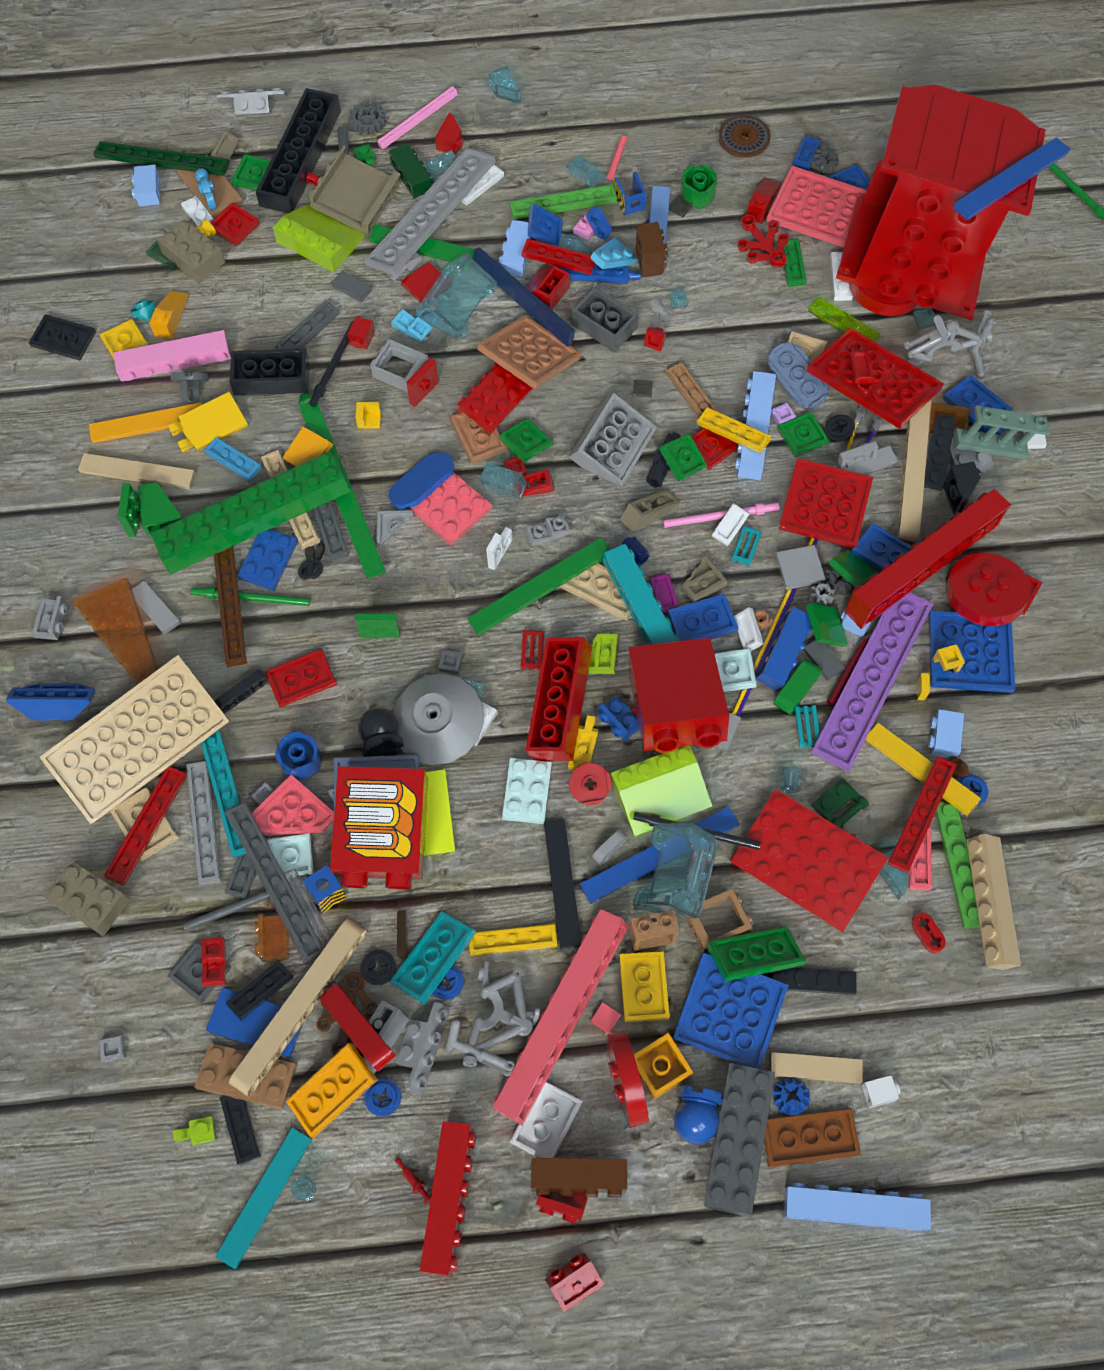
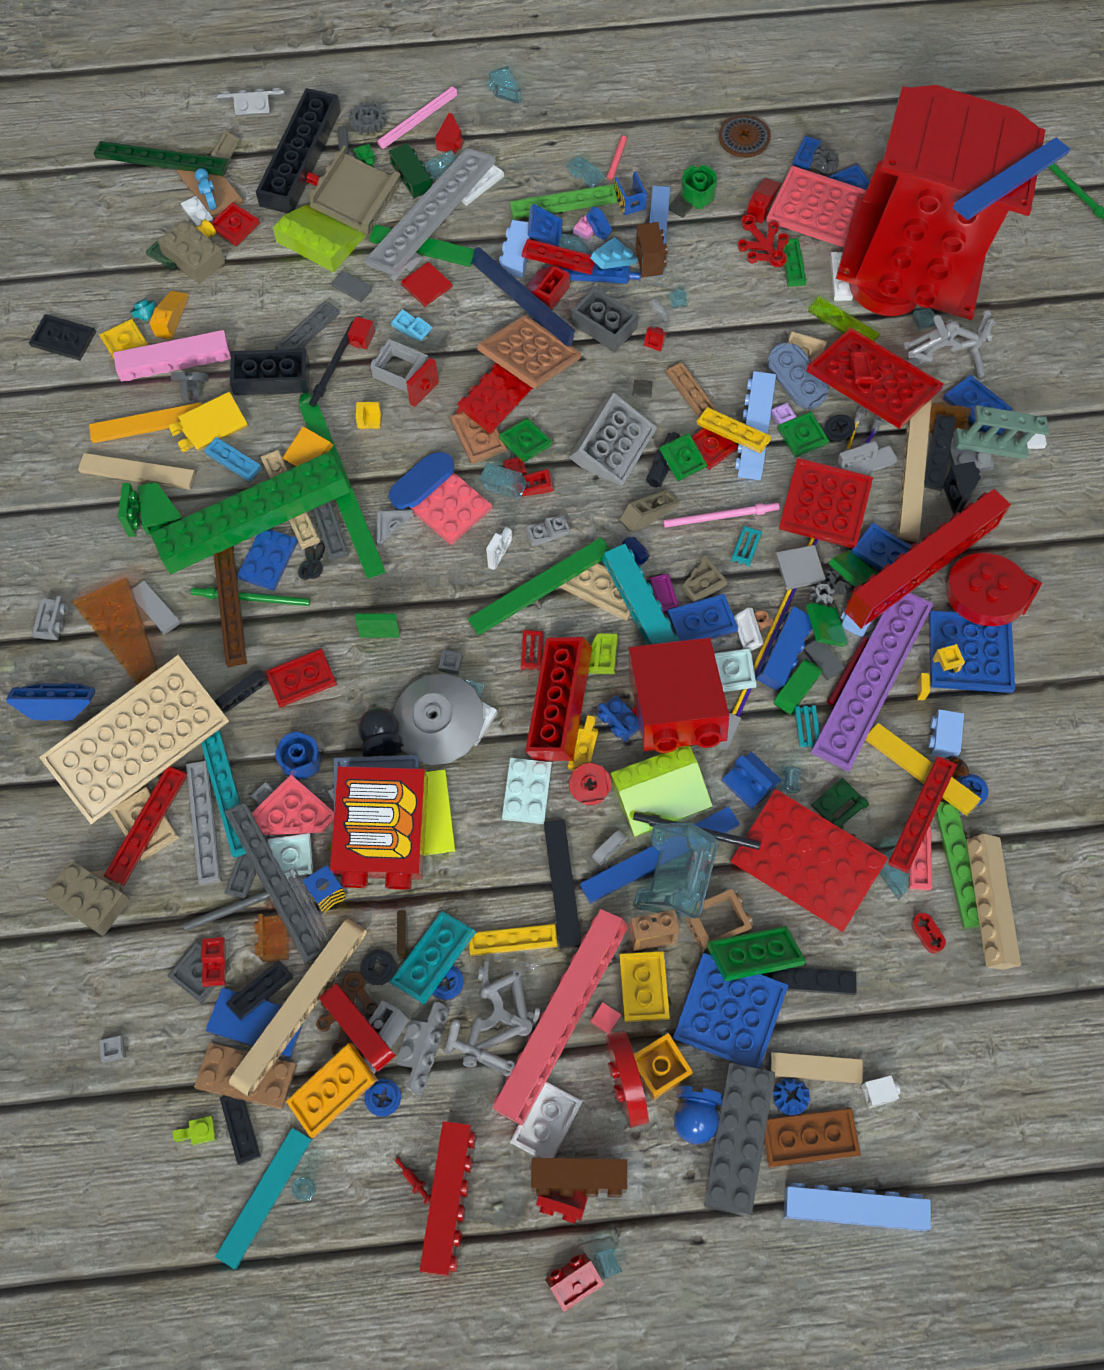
(146, 185): light blue brick -> none
(250, 172): green plate -> none
(455, 296): clear light blue windscreen -> none
(608, 1263): none -> clear light blue bush
(730, 525): white tile -> none
(751, 780): none -> blue bracket

